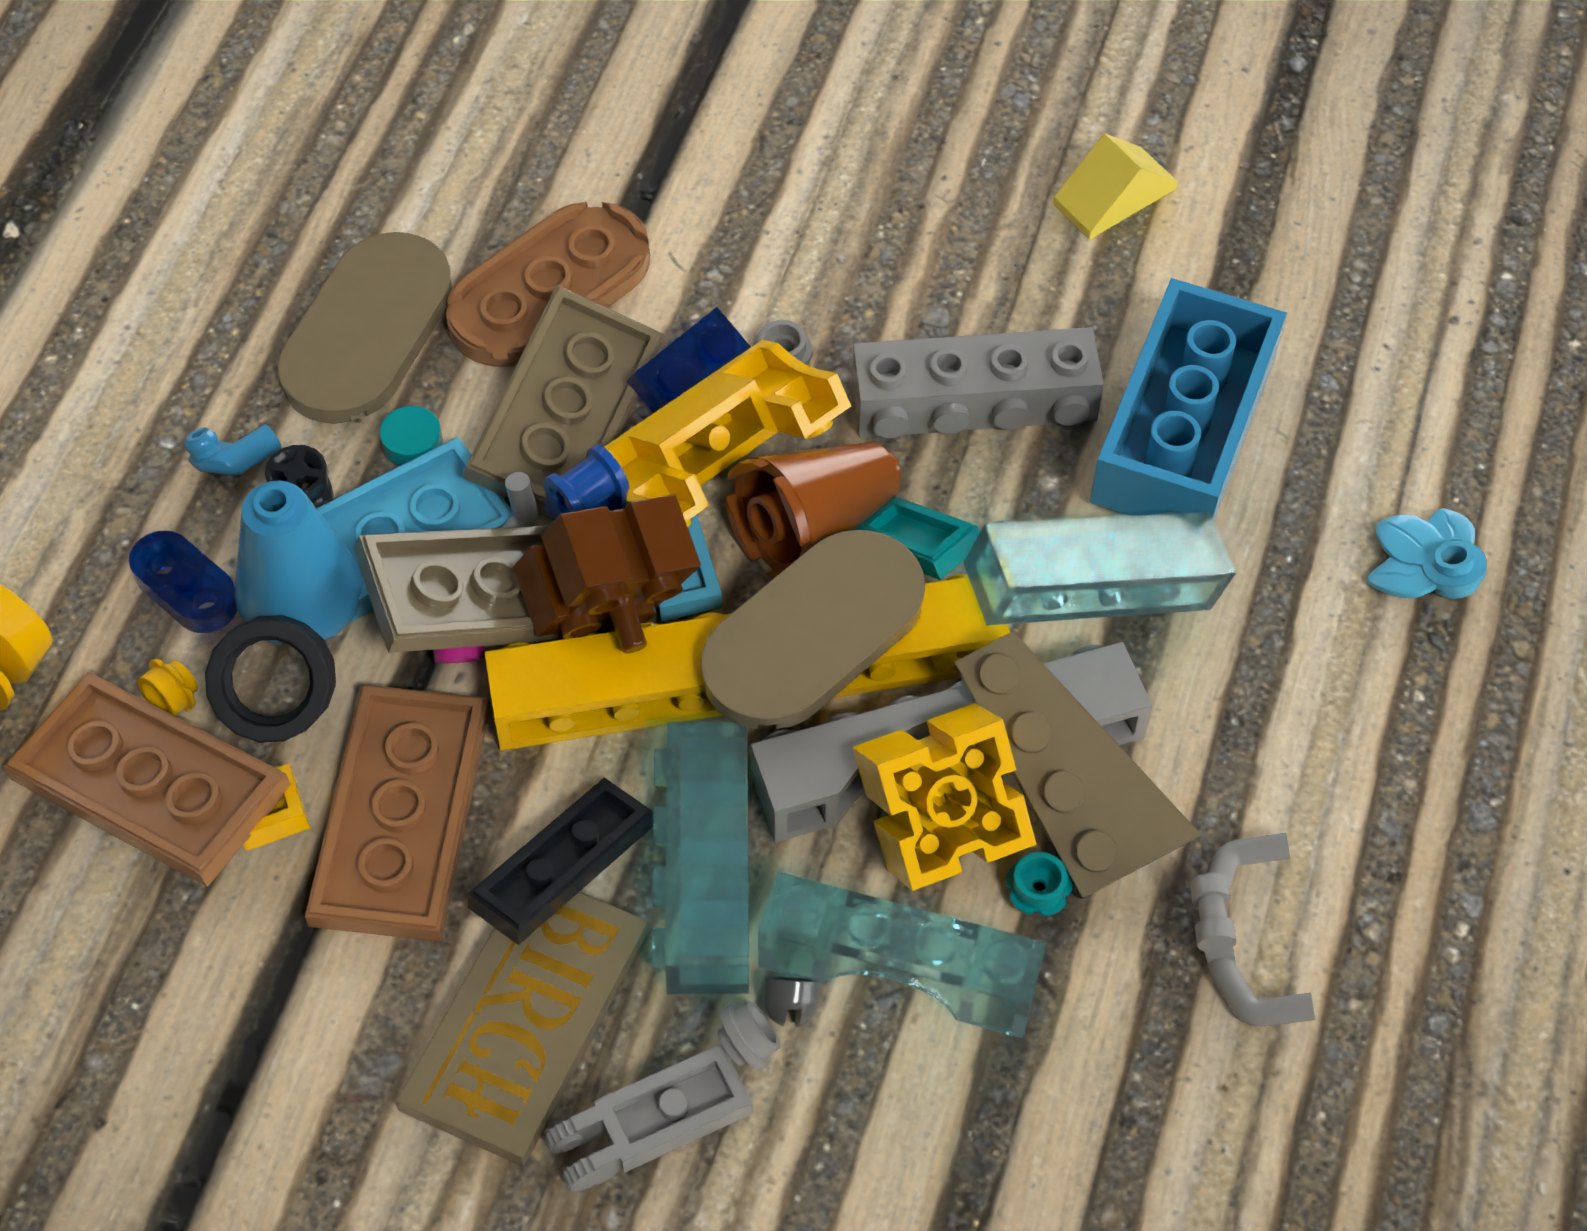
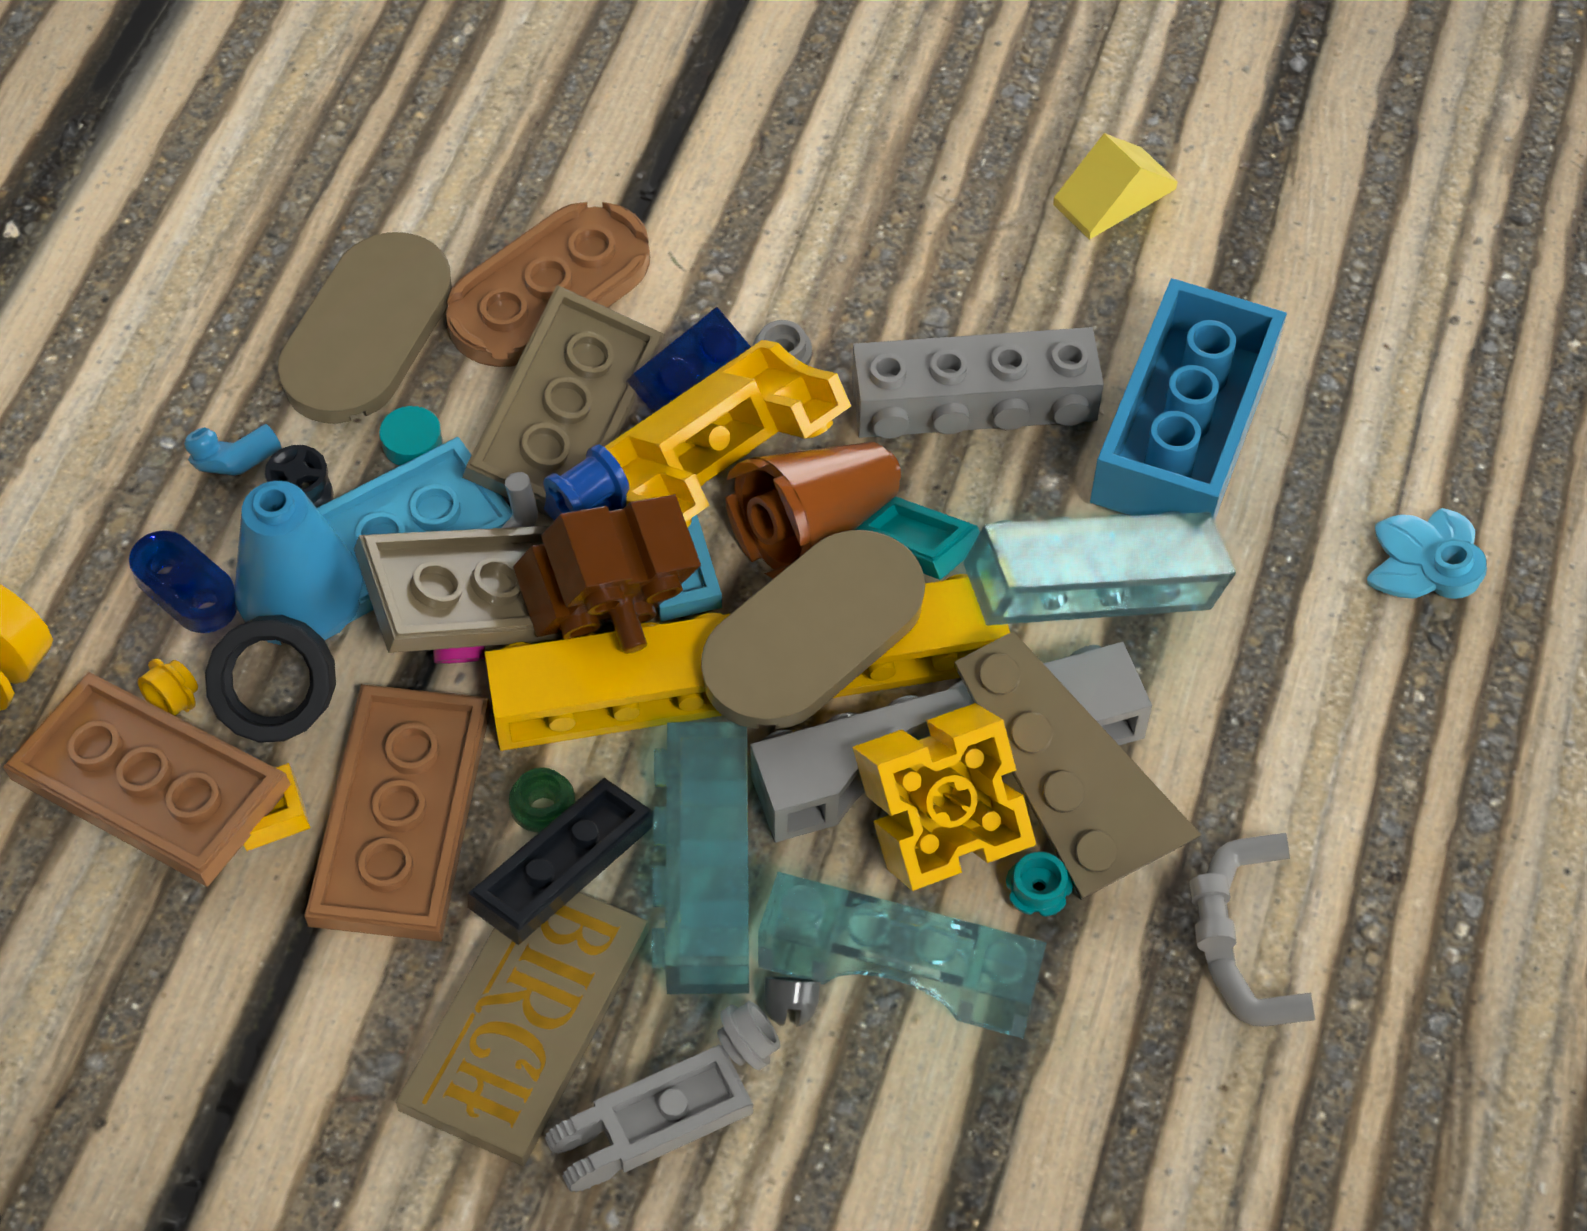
(535, 785): none -> clear green plate

